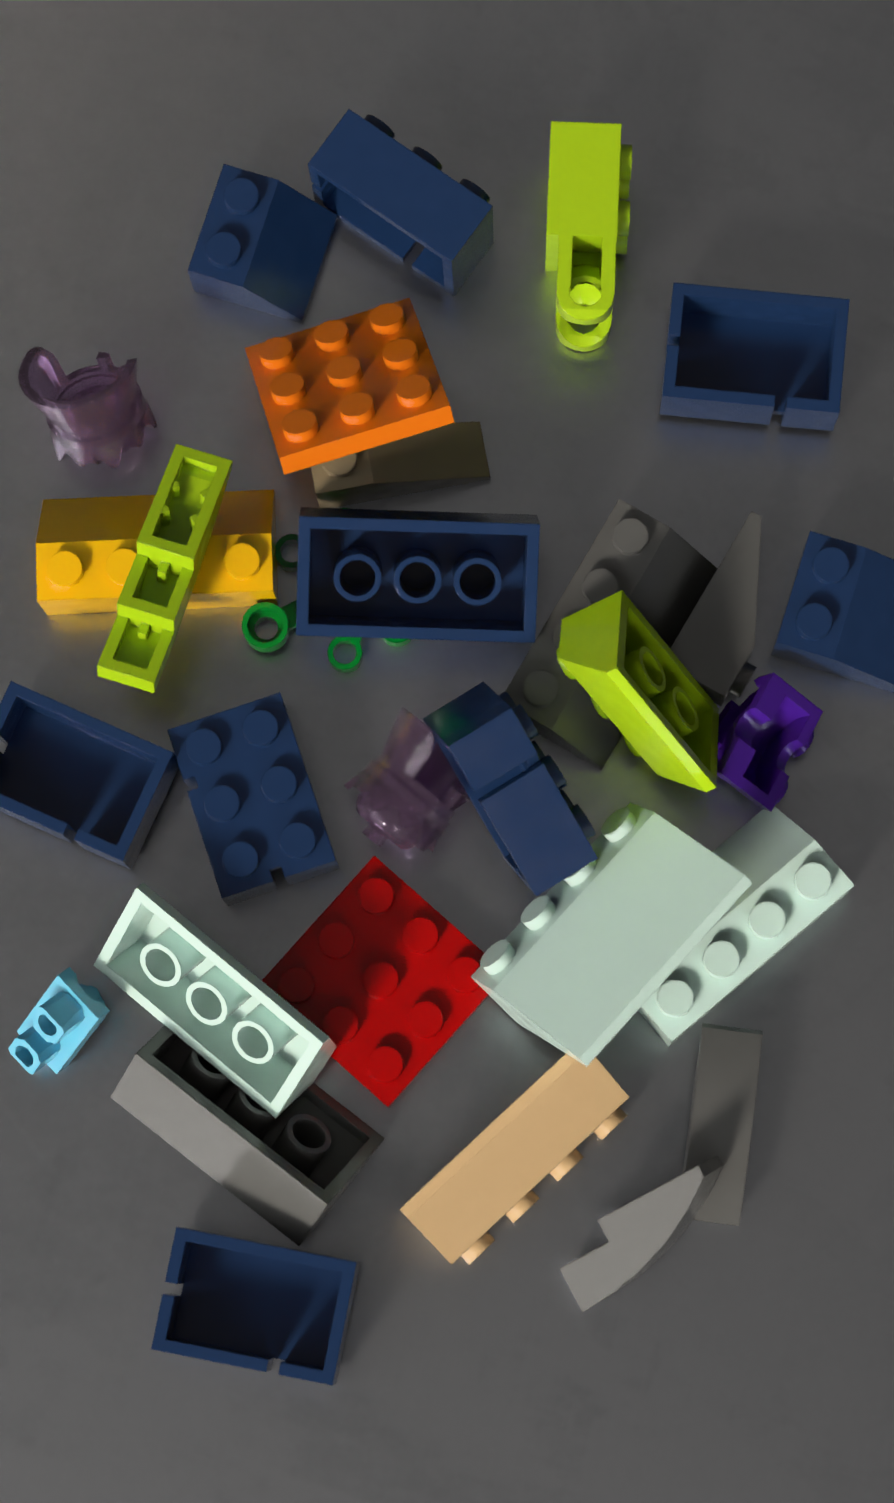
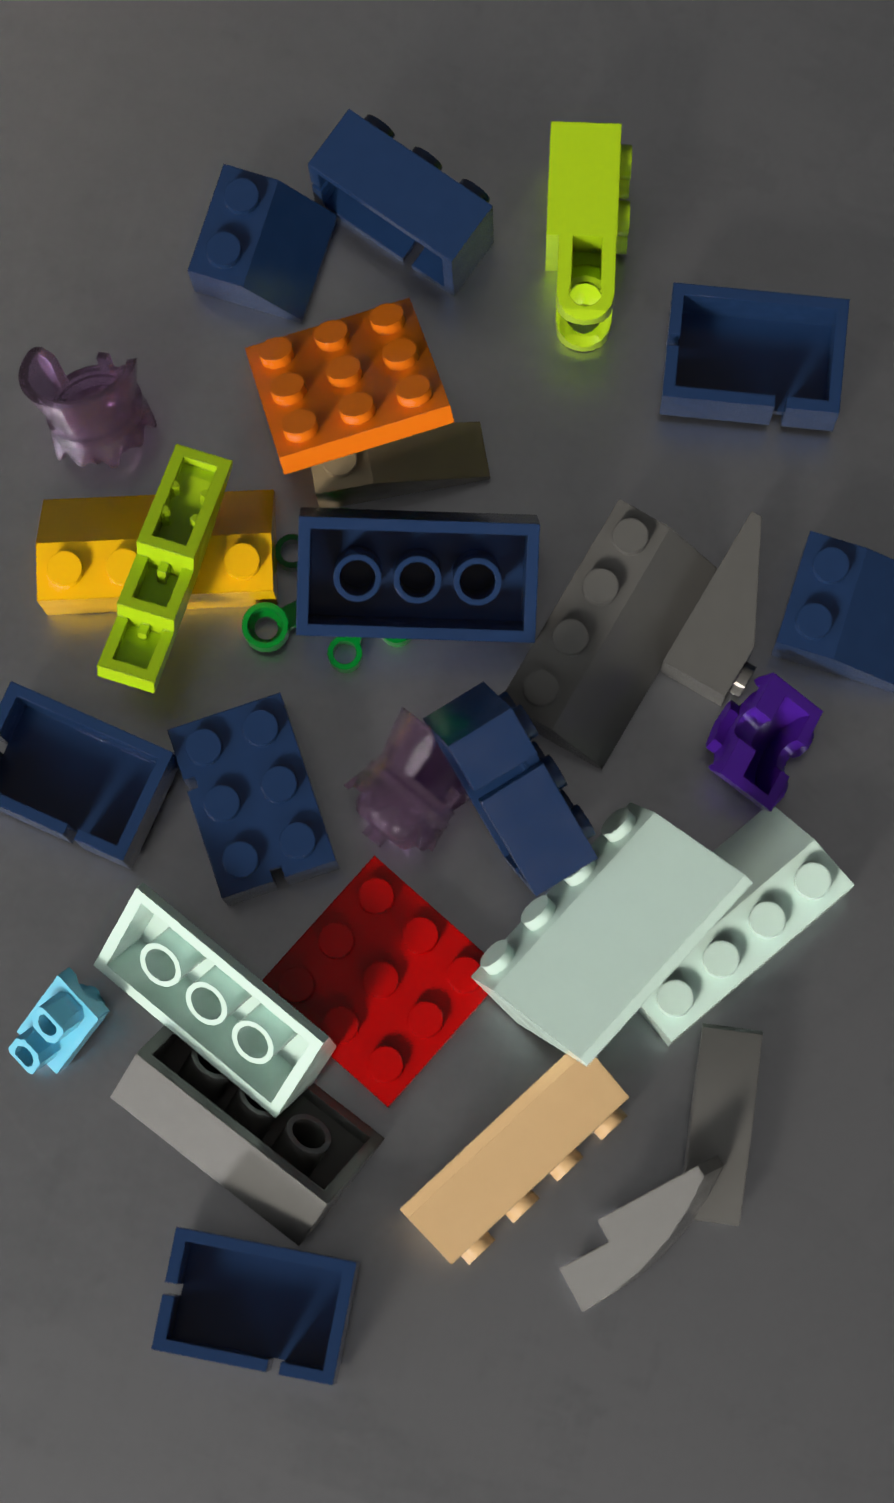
(642, 690): lime slope -> none

